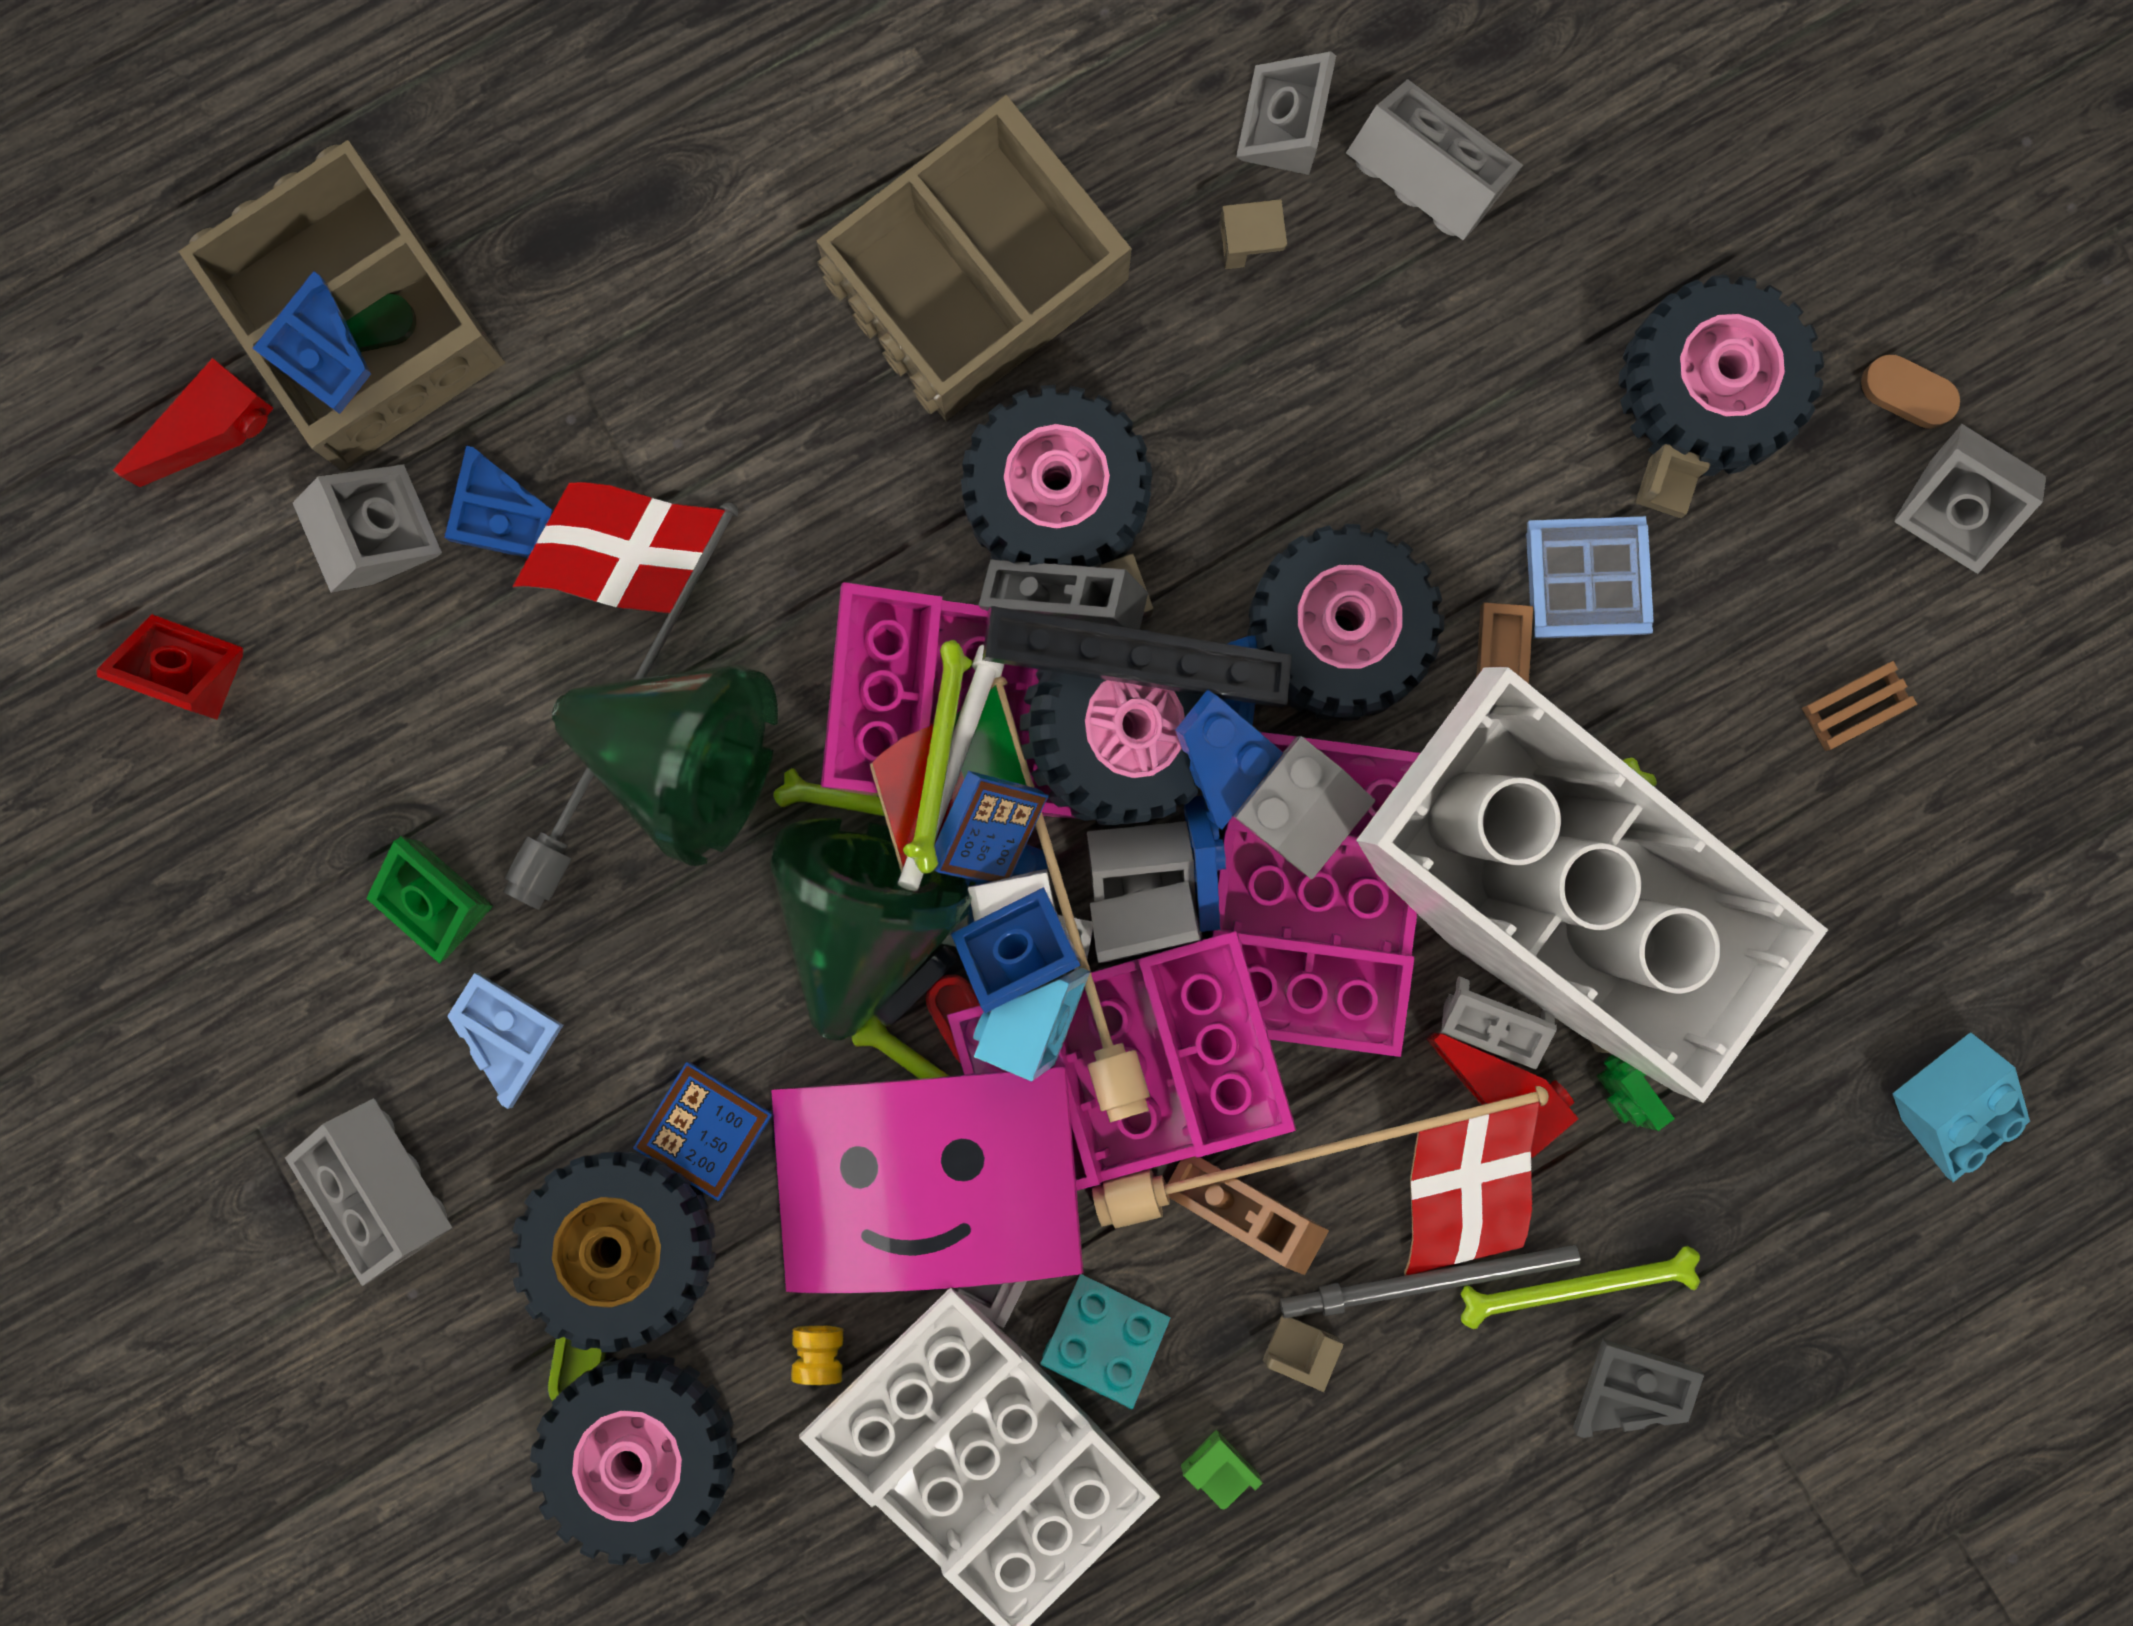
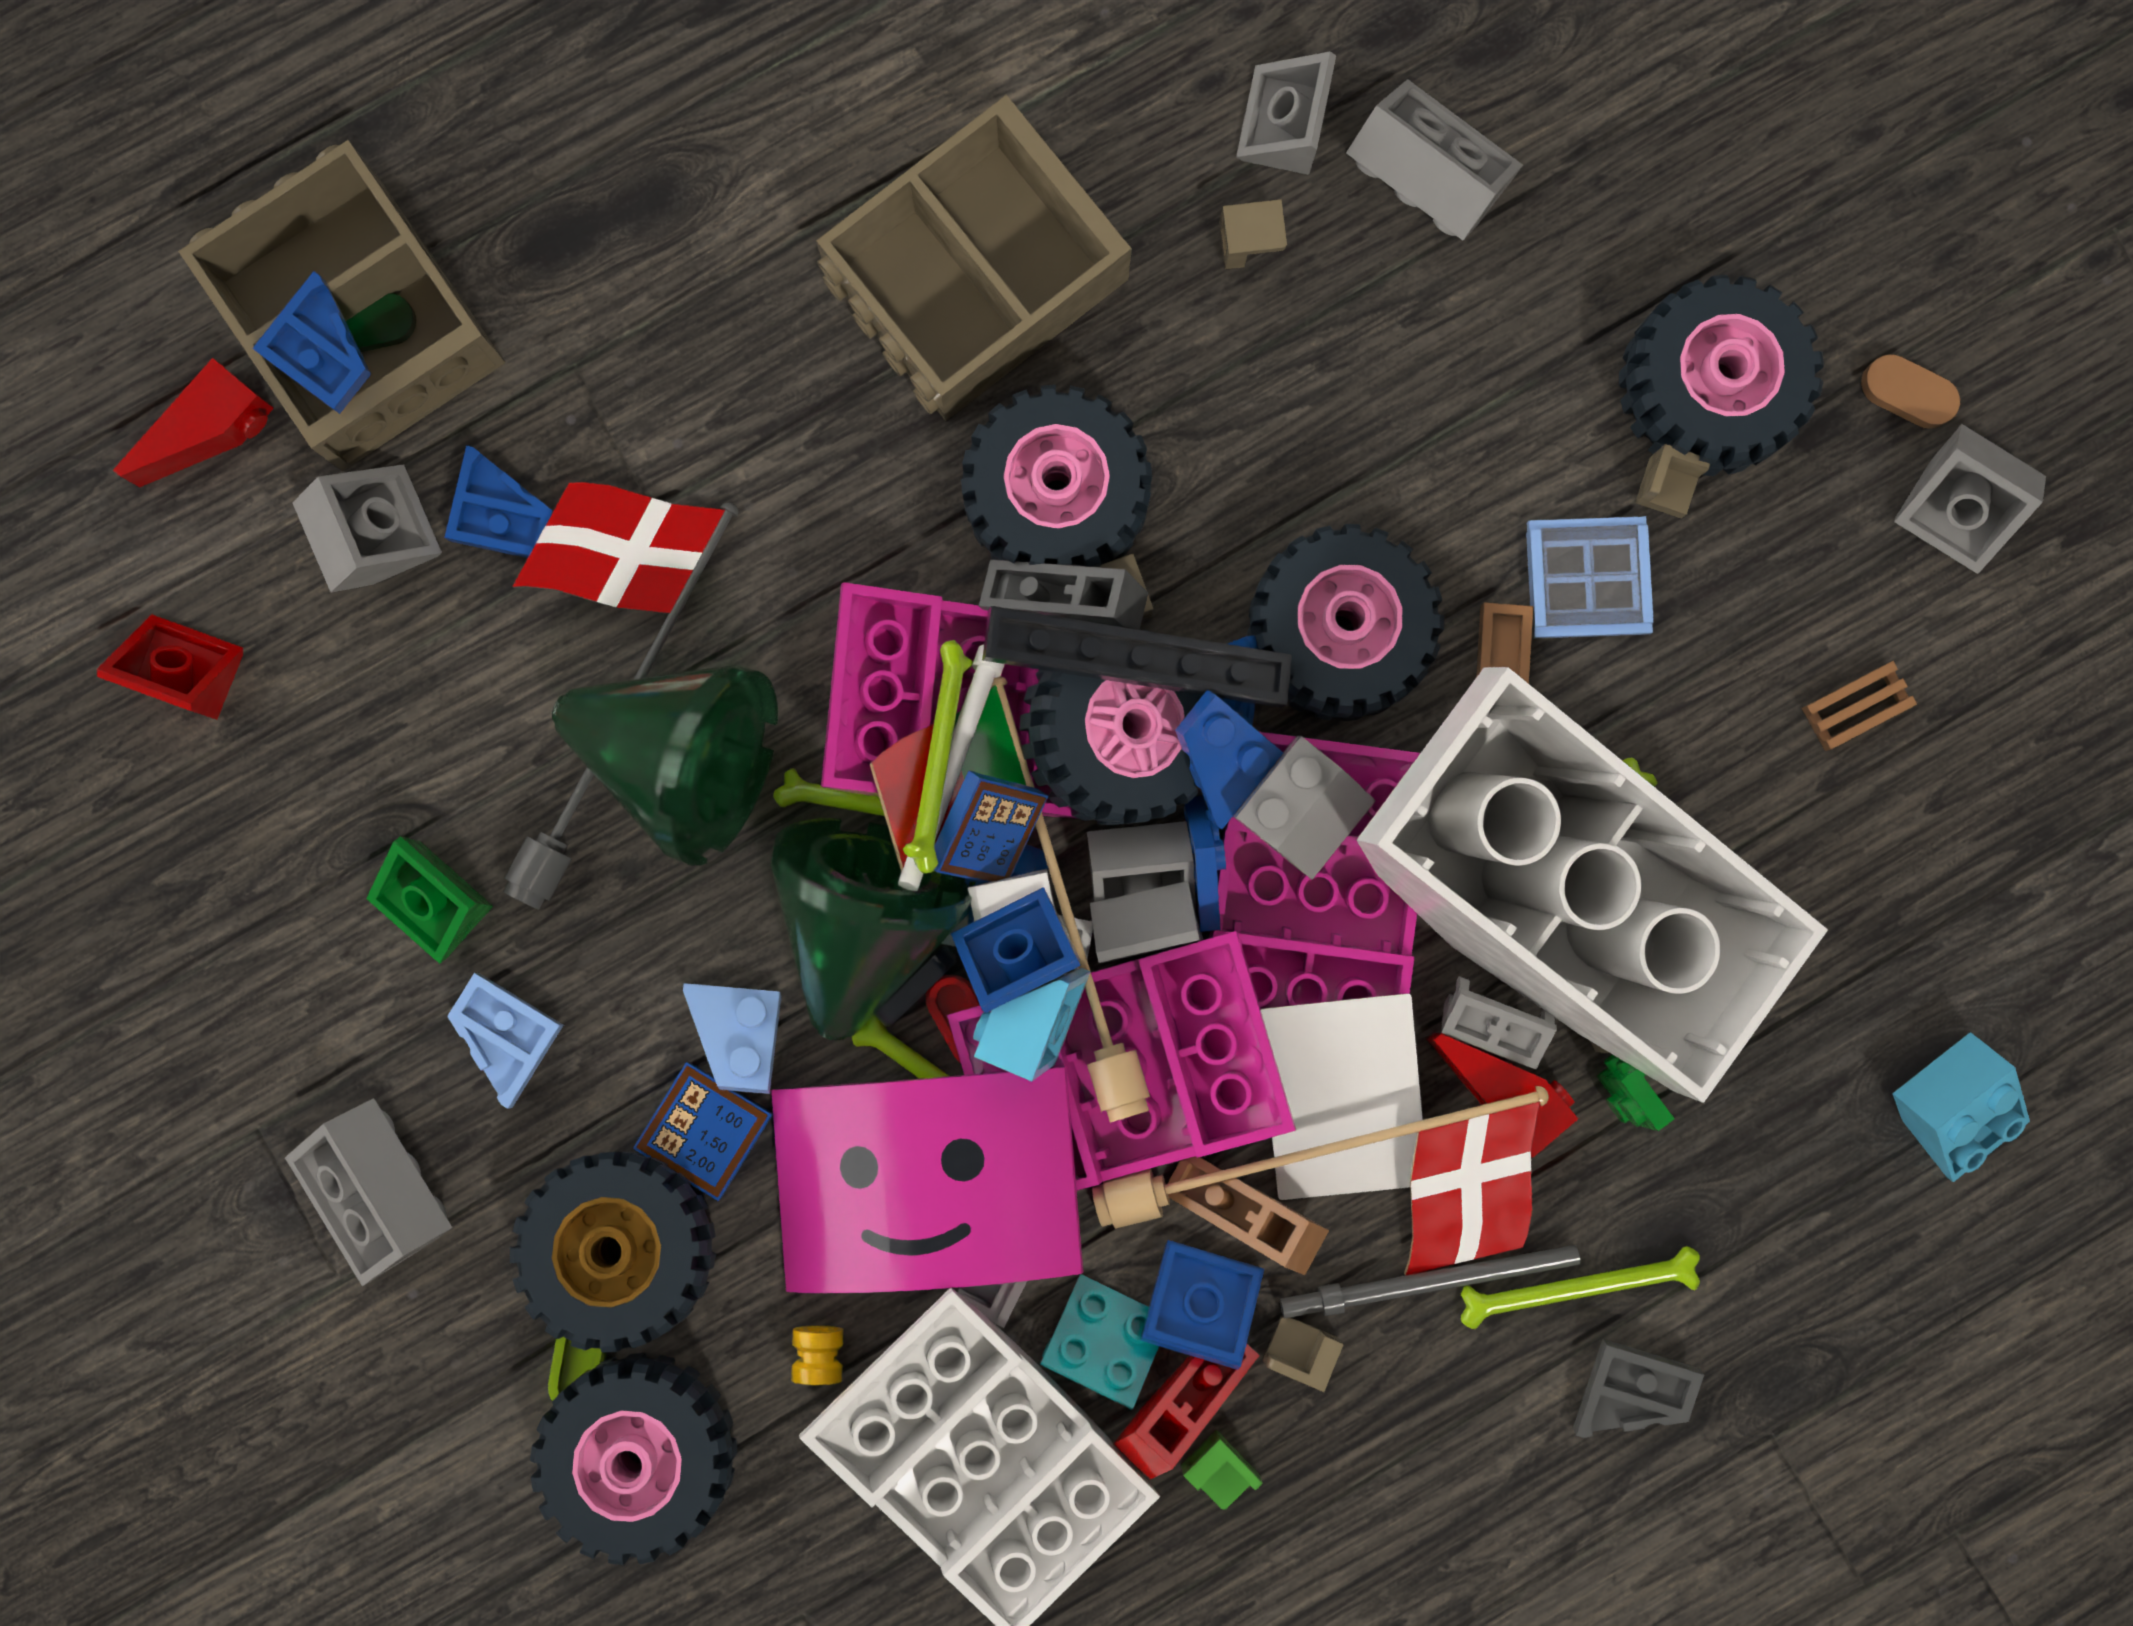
(736, 1033): none -> light blue wing
(1179, 1413): none -> red slope
(1202, 1304): none -> blue tile
(1346, 1076): none -> white sticker

